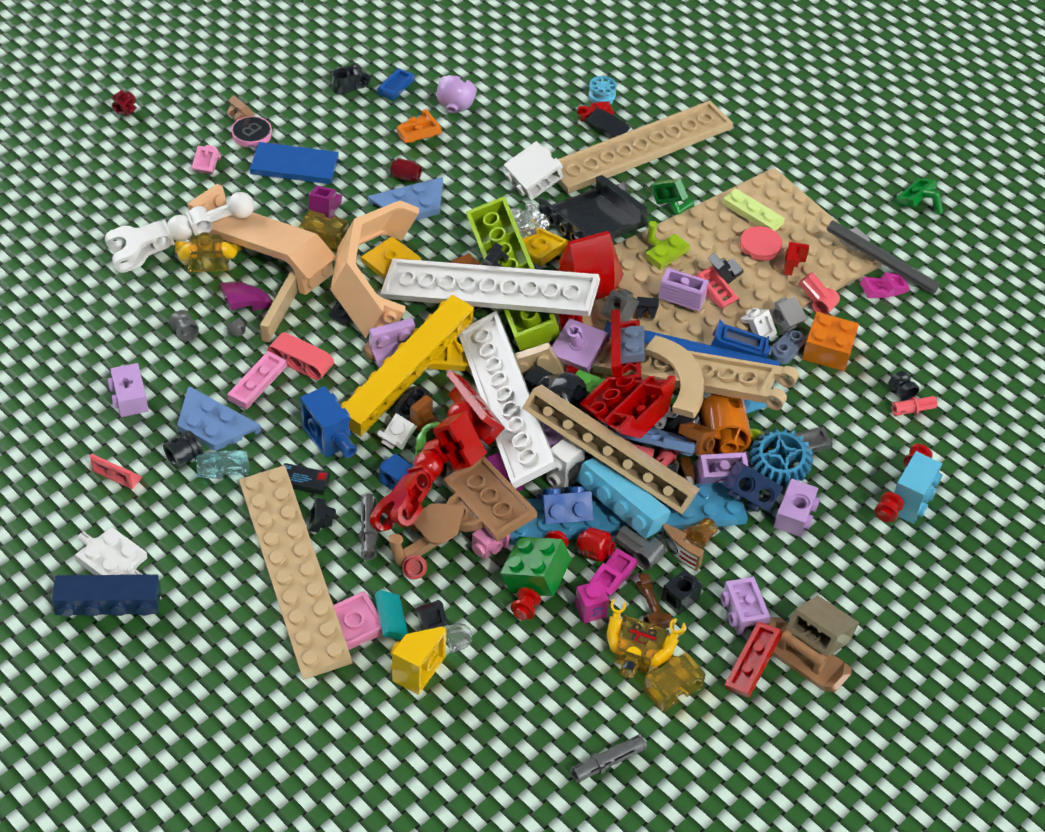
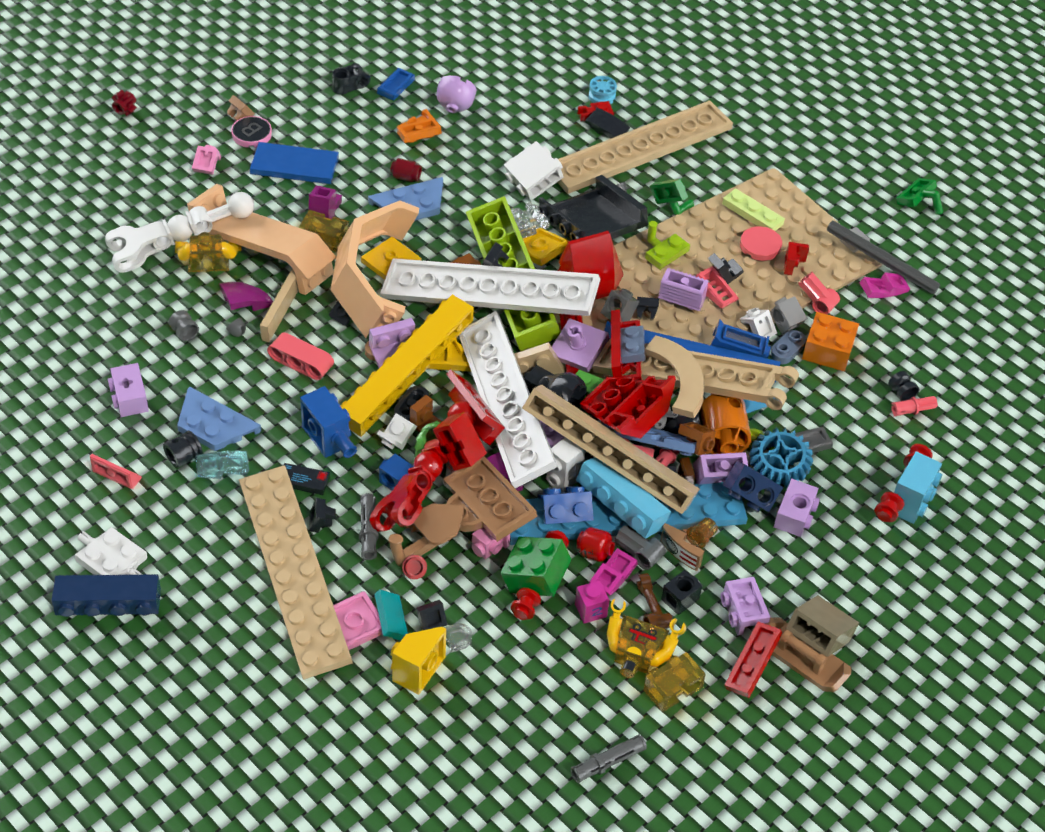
(257, 380): bright pink plate -> none

